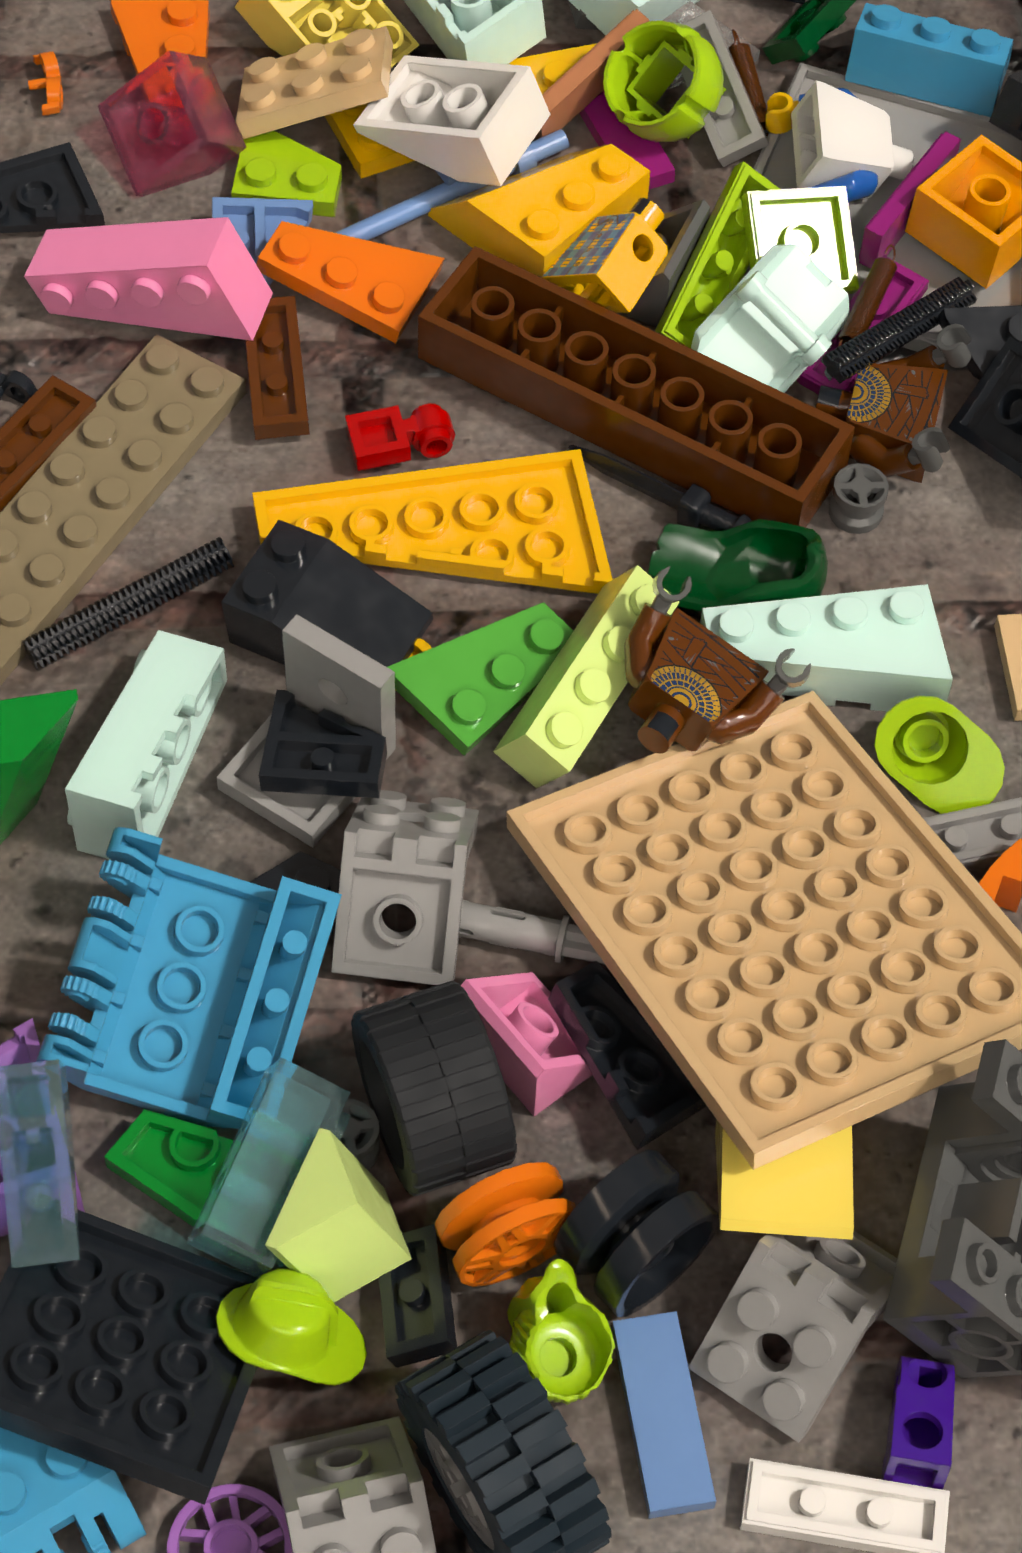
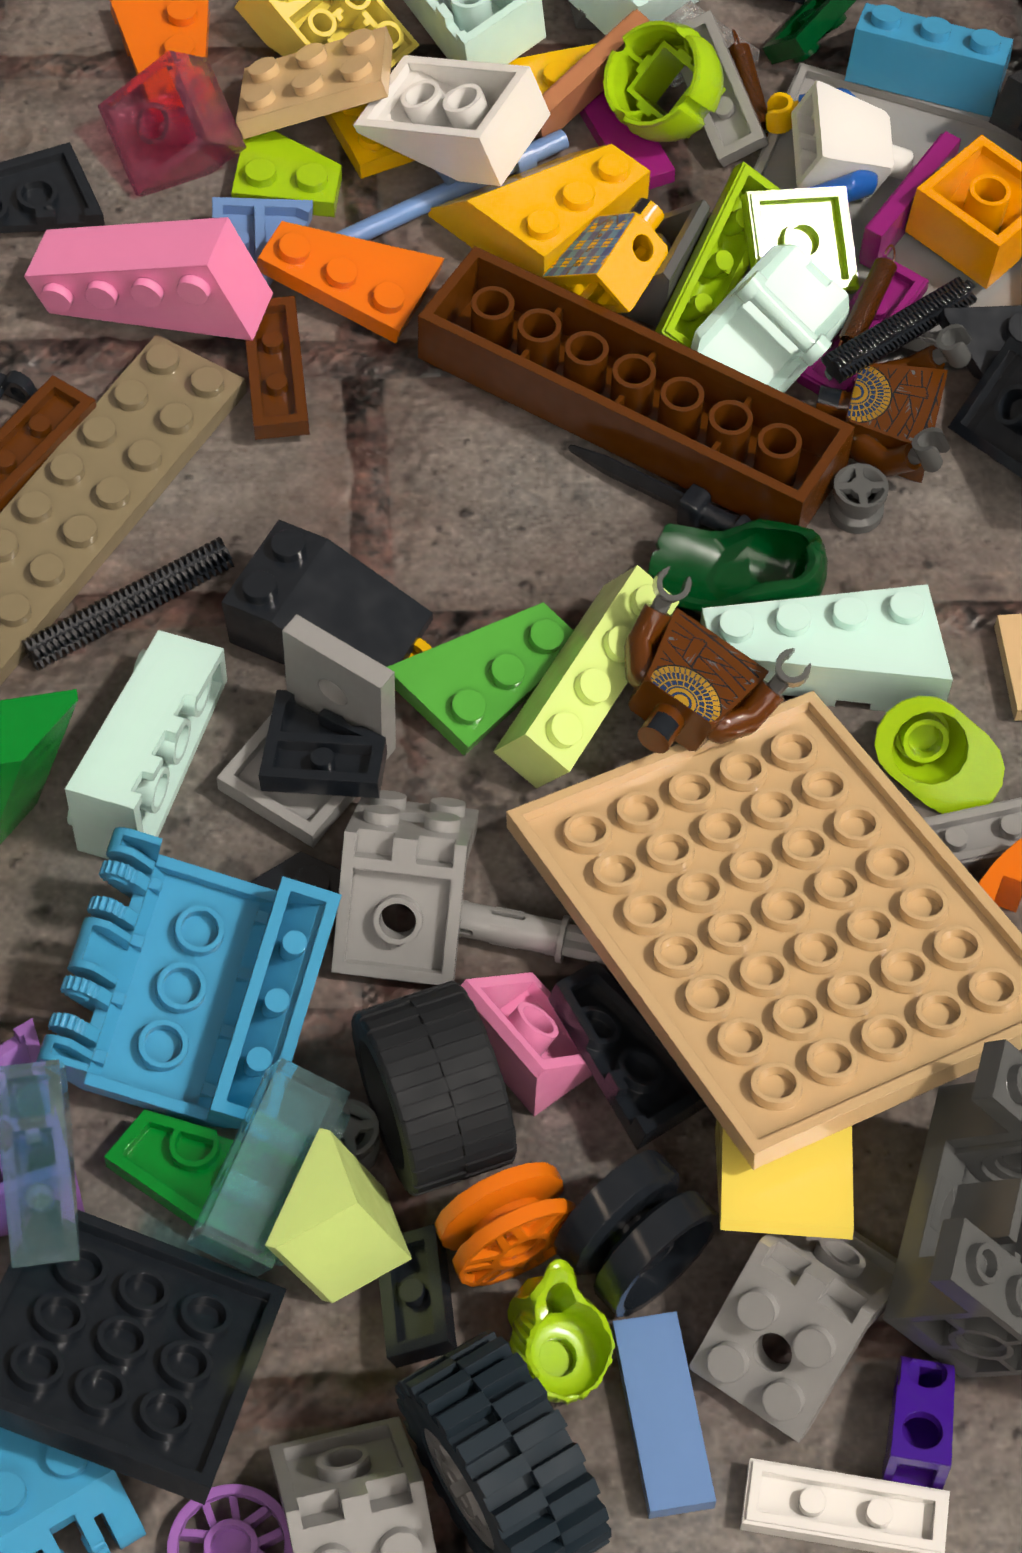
(51, 82): orange piece -> none
(291, 1328): lime piece -> none
(385, 438): red plate -> none
(481, 520): yellow wing -> none

